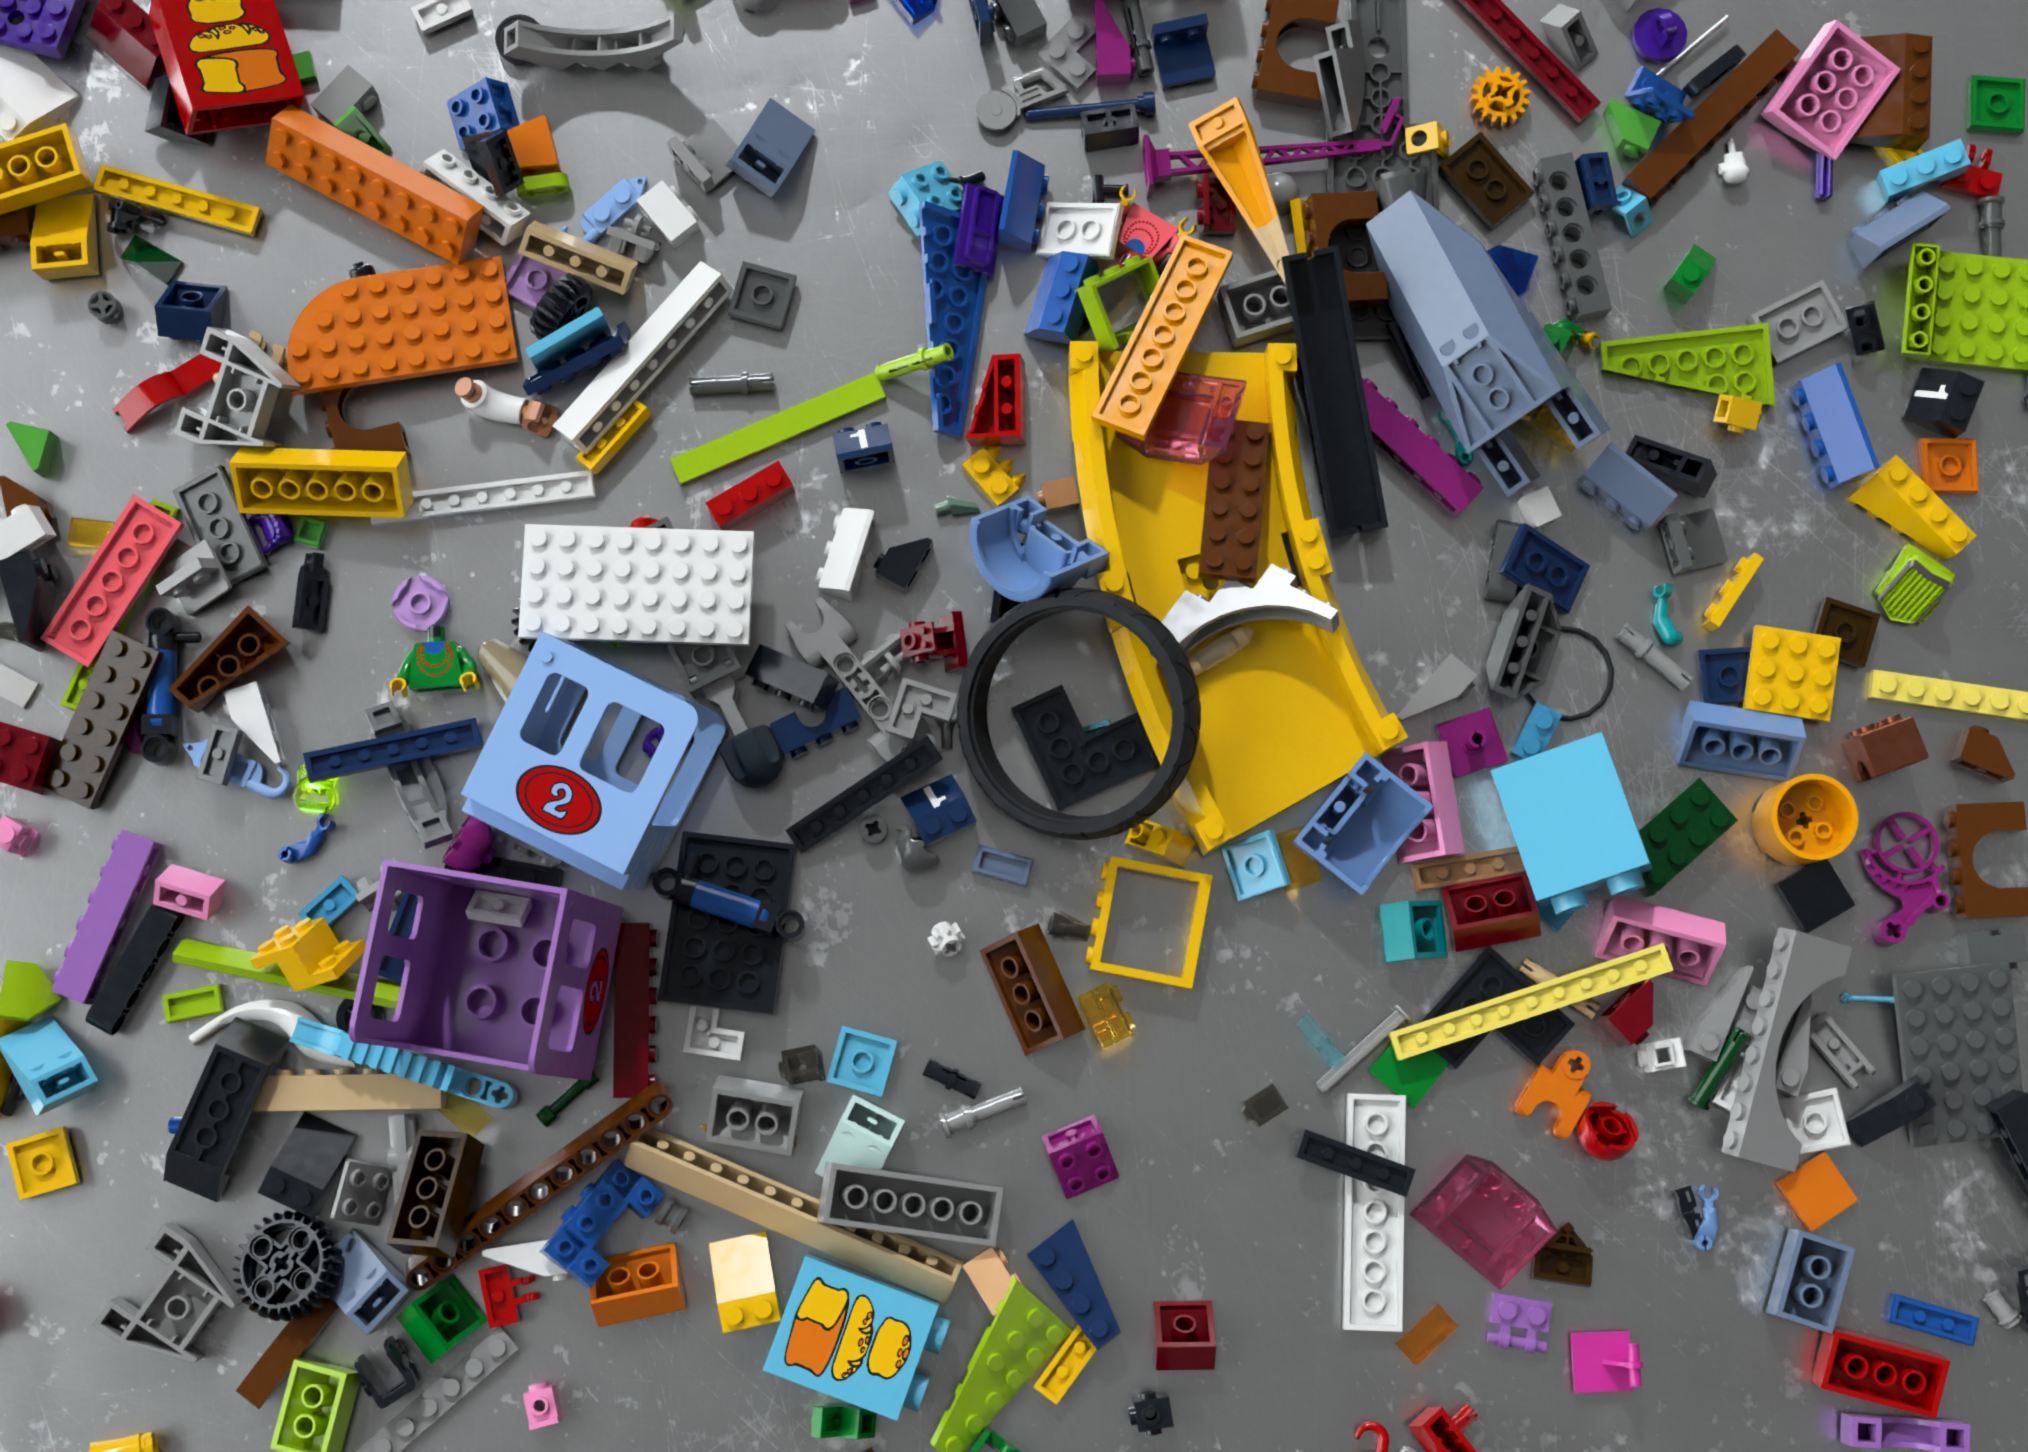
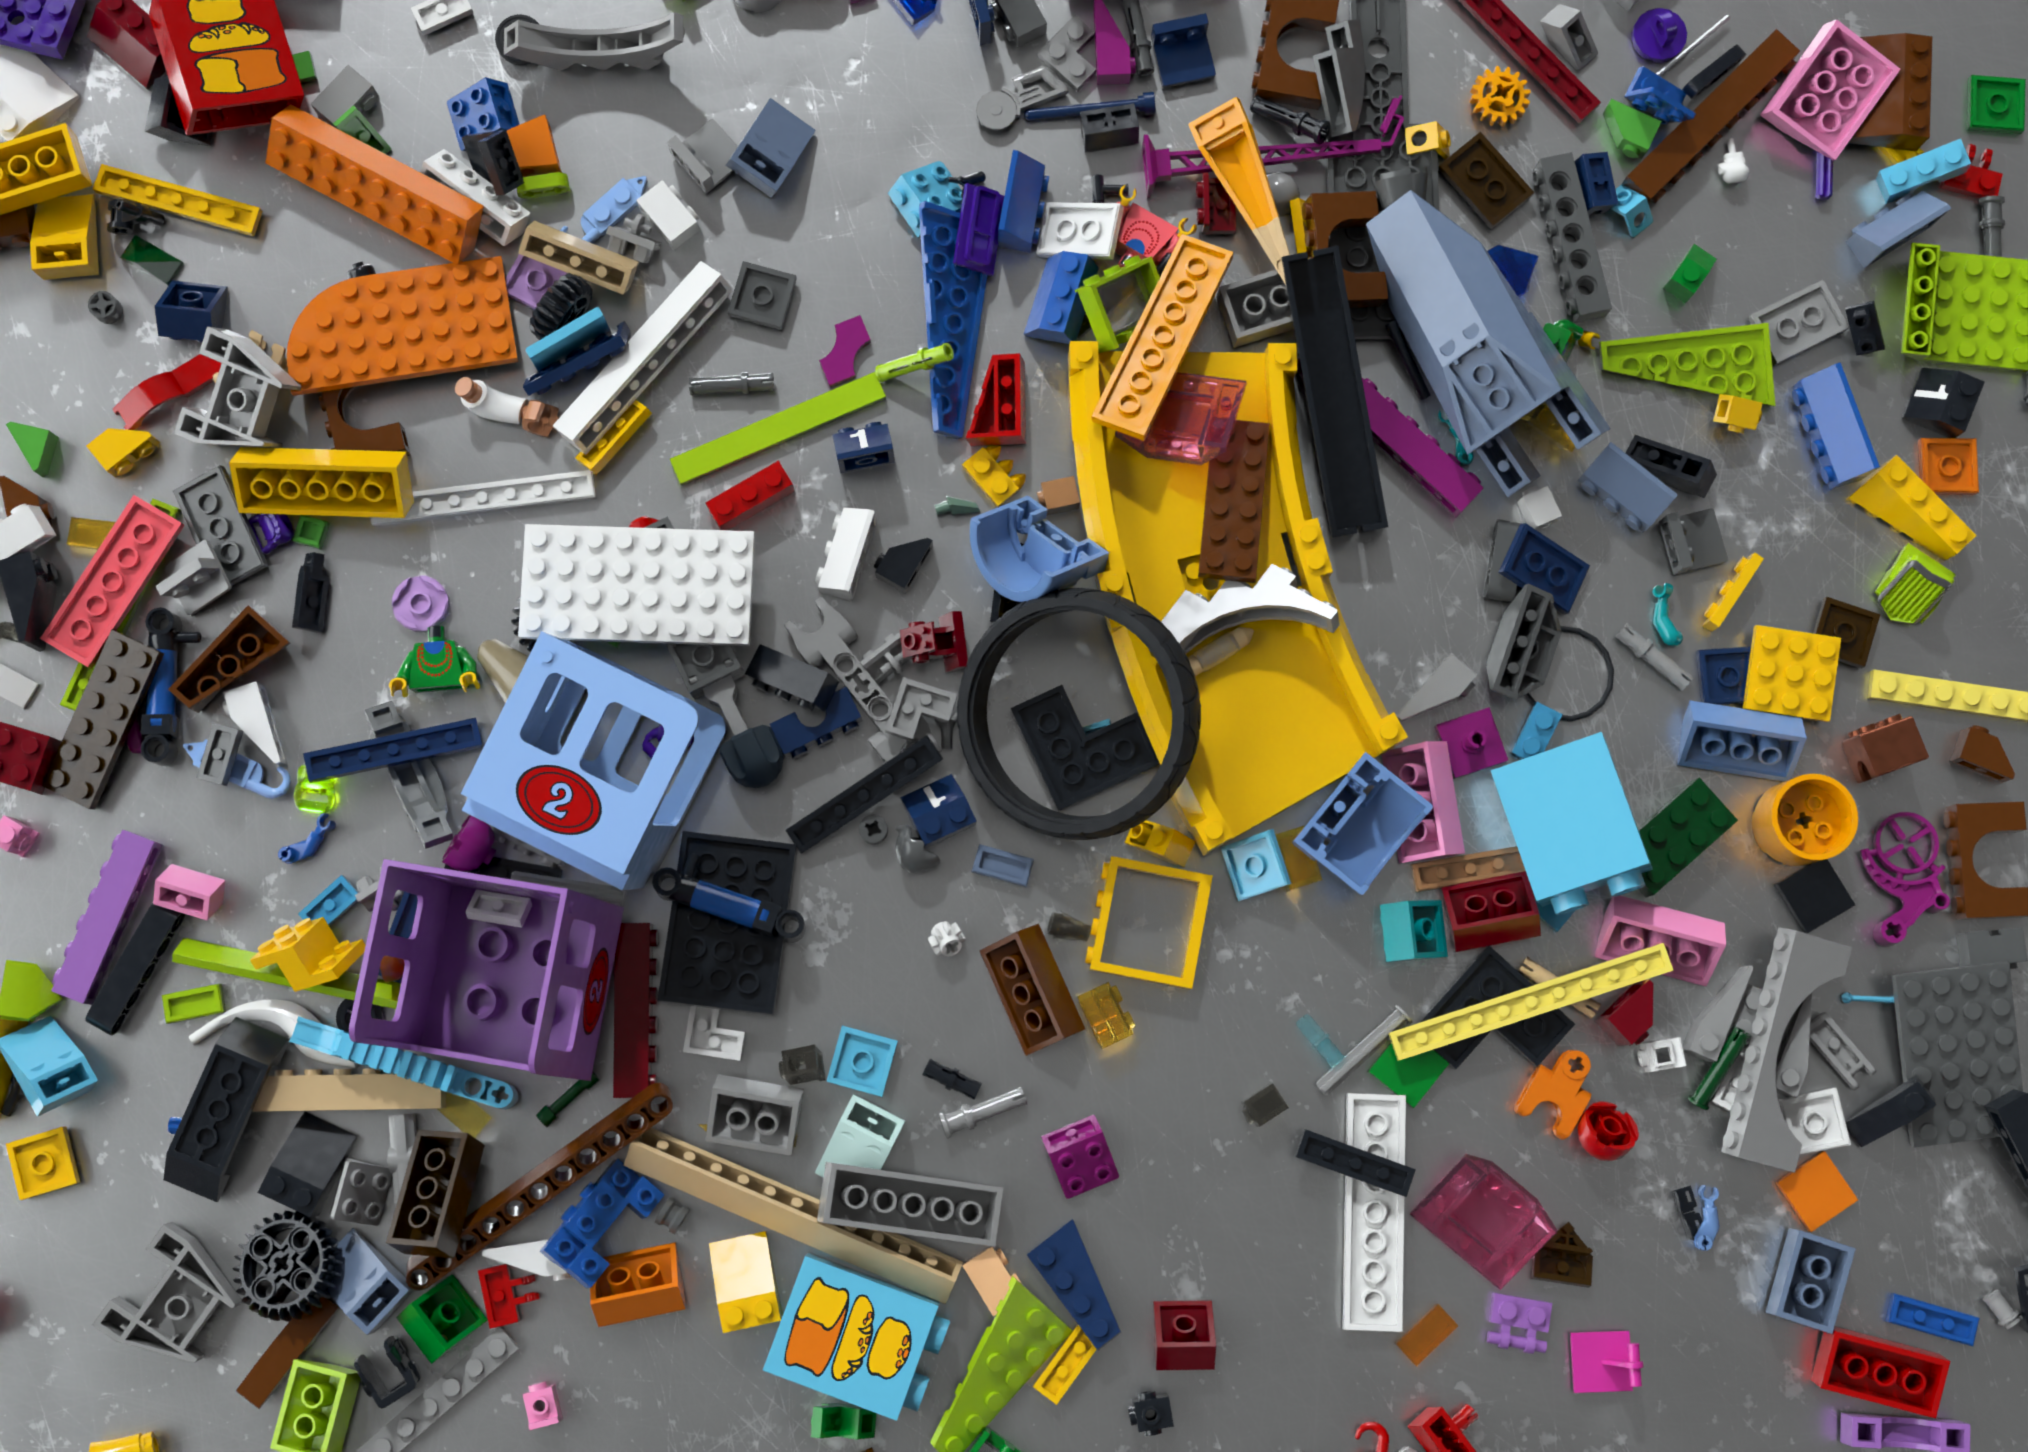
(121, 448): none -> yellow slope
(392, 968): none -> dark orange brick
(598, 891): none -> light grey axle
(850, 339): none -> magenta tile
(1300, 122): none -> black pin

